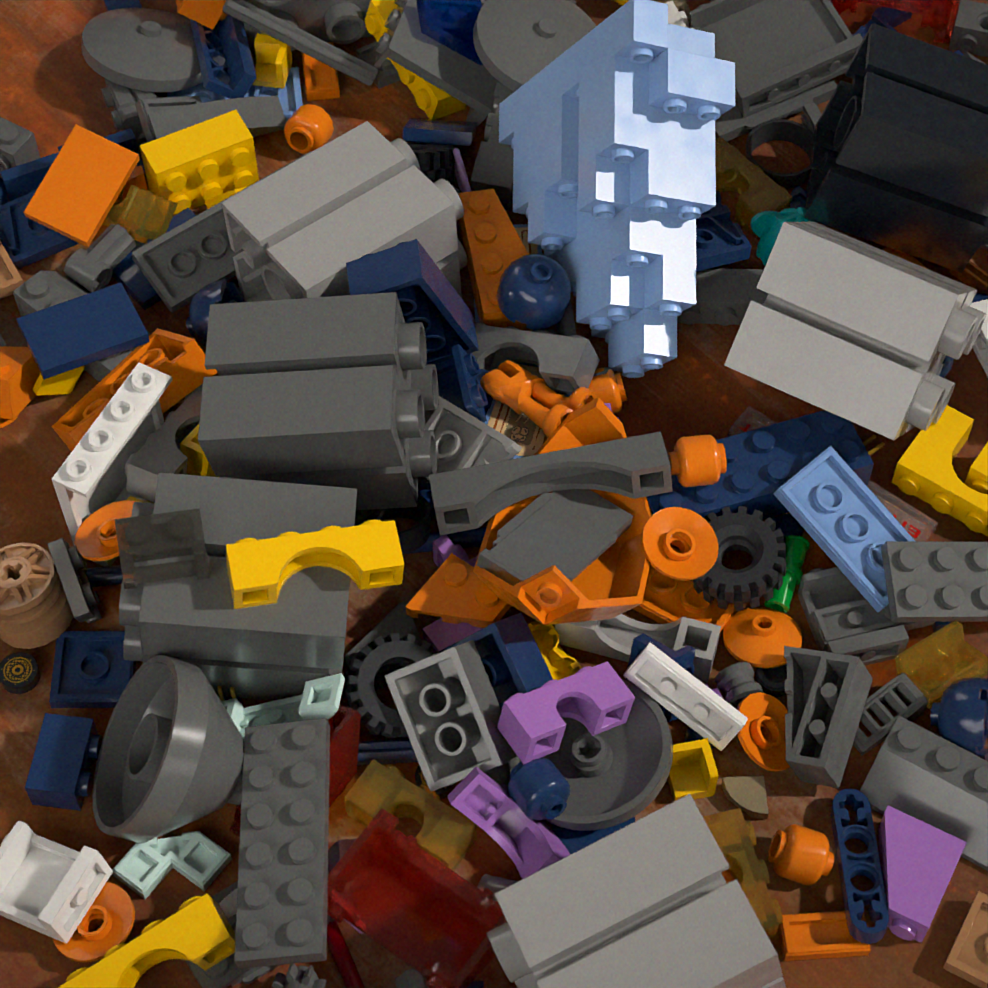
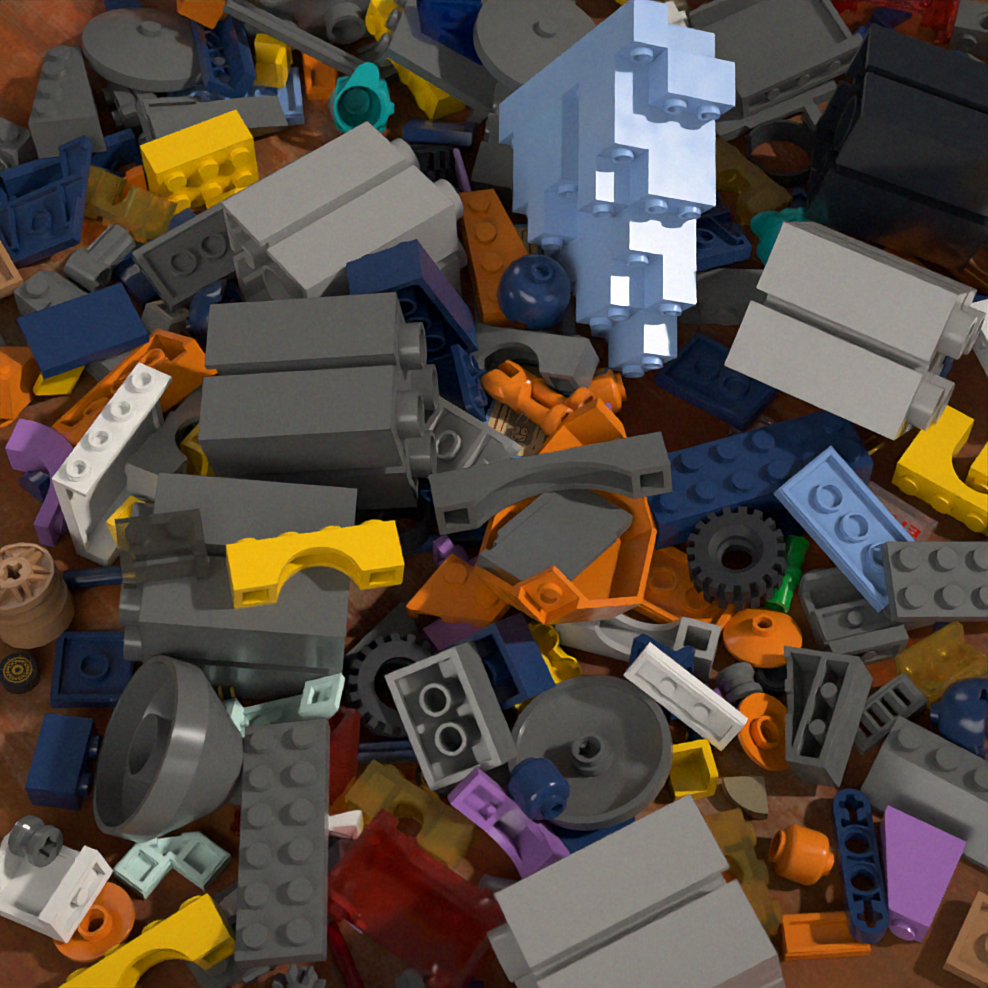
(35, 484): none -> dark blue tile
(35, 841): none -> dark grey wheel
(44, 450): none -> medium lavender arch
(64, 104): none -> dark grey wedge
(74, 580): dark grey plate -> none
(81, 185): orange tile -> none
(97, 534): orange dish -> none
(158, 316): none -> white slope
(308, 128): orange head -> none
(345, 826): none -> white slope
(361, 99): none -> teal piece
(534, 719): medium lavender arch -> none
(686, 531): orange dish -> none
(698, 460): orange head -> none
(706, 383): none -> dark blue tile

